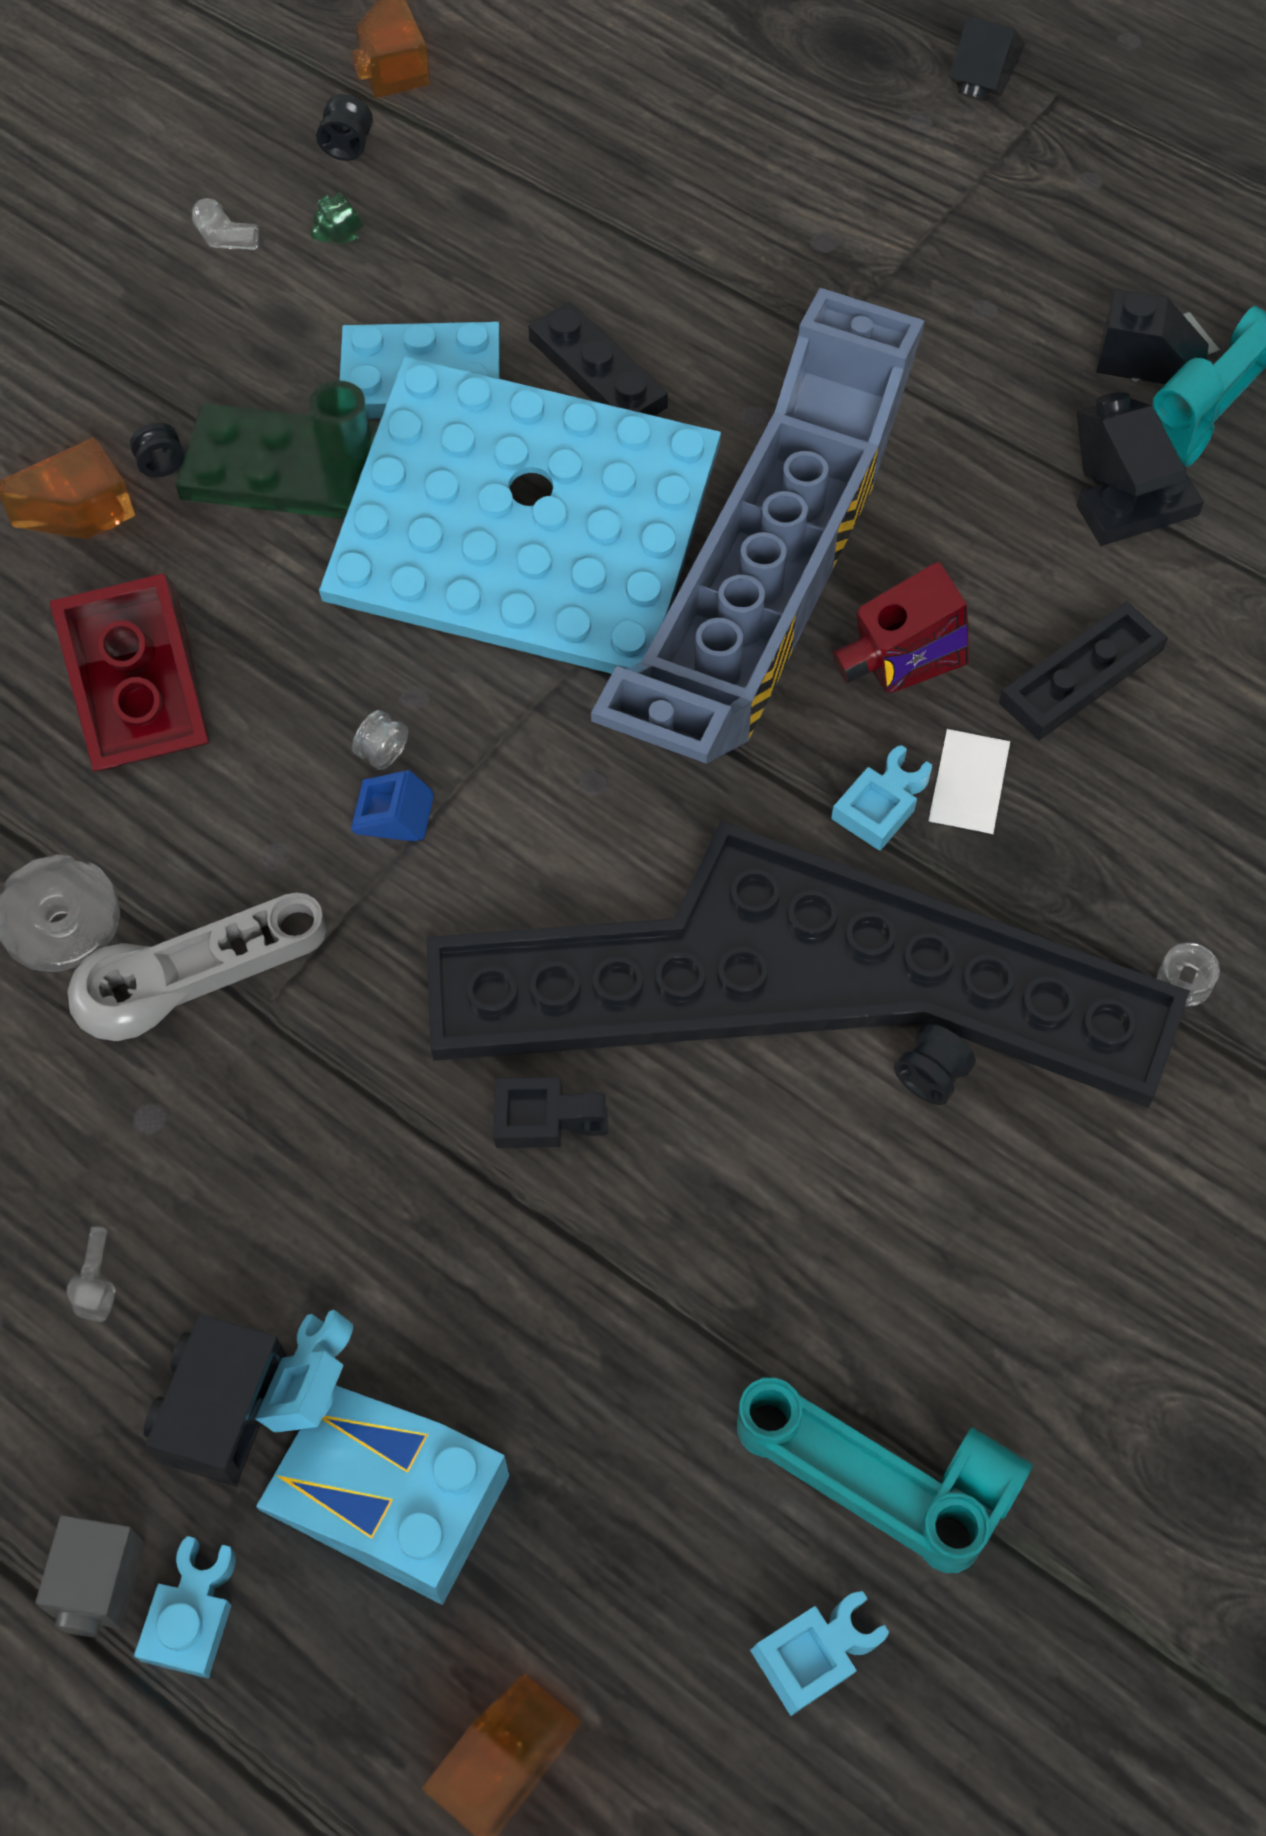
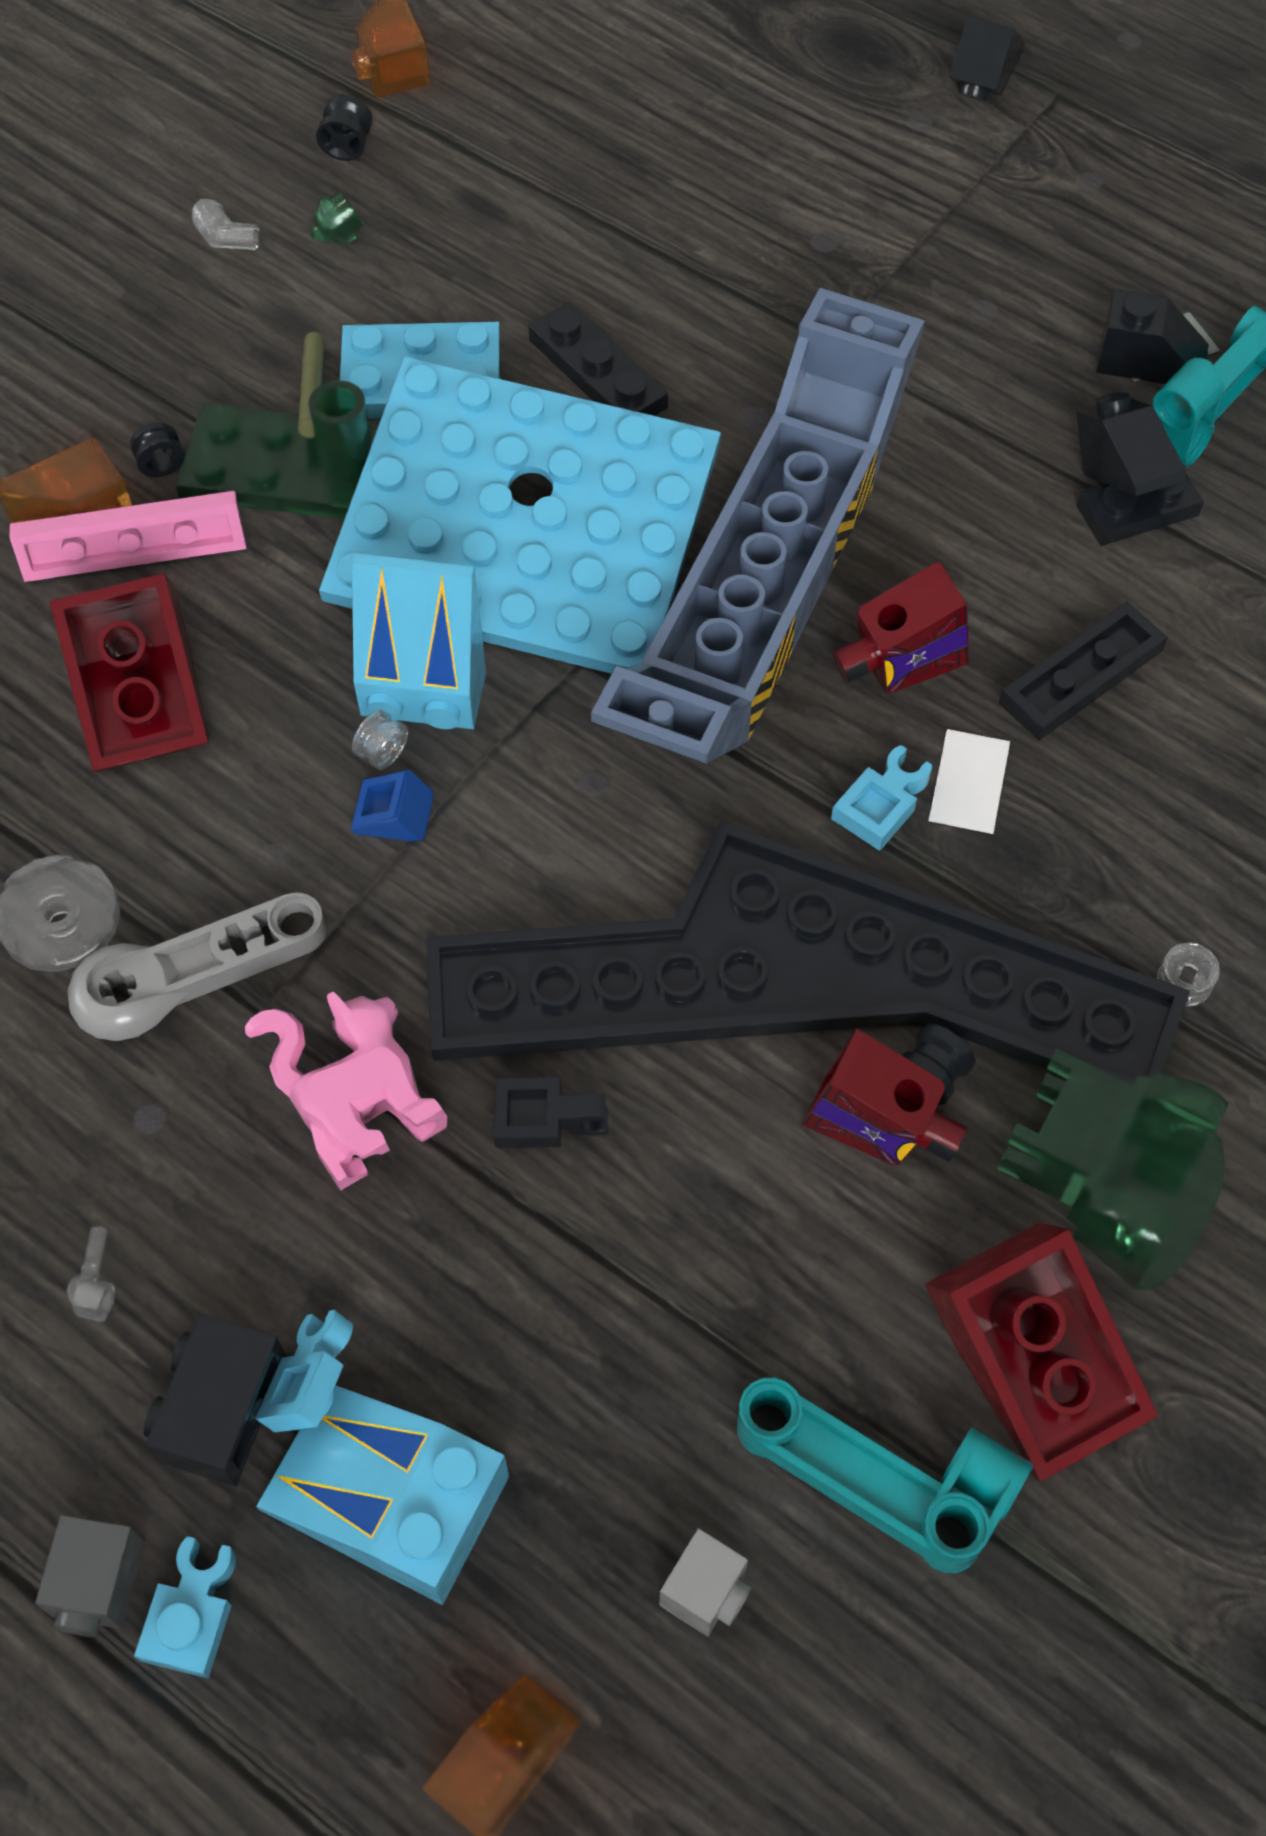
(128, 536): none -> bright pink plate
(310, 379): none -> olive bar
(353, 1090): none -> bright pink animal
(417, 640): none -> medium azure slope
(706, 1584): none -> light grey plate
(811, 1656): medium azure plate -> none
(882, 1104): none -> dark red torso
(1043, 1347): none -> dark red slope
(1128, 1162): none -> clear green piece

